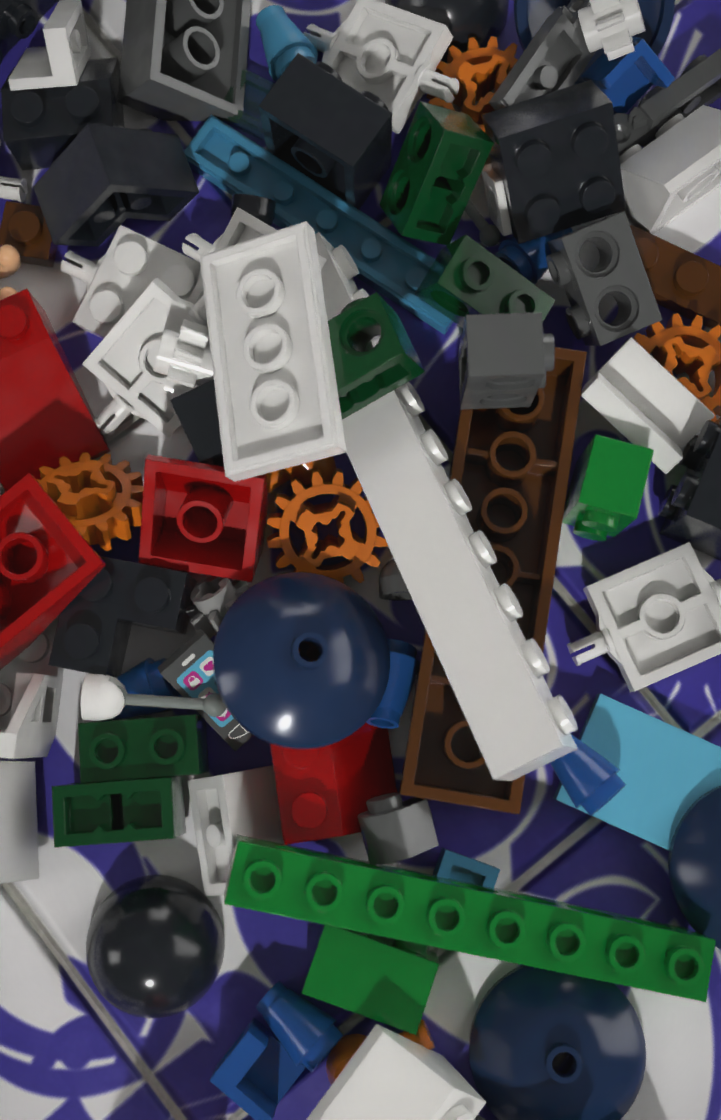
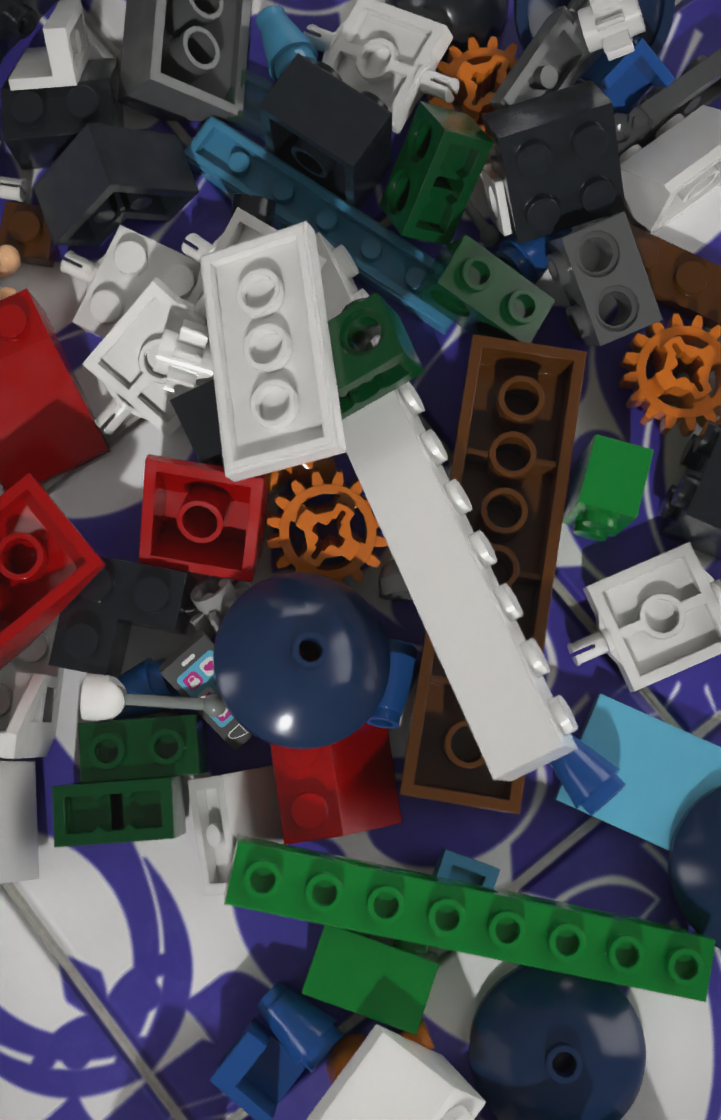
(96, 496): orange gear -> none
(155, 946): black piece -> none
(396, 828): dark grey plate -> none
(503, 360): dark grey brick -> none
(646, 403): white panel -> none

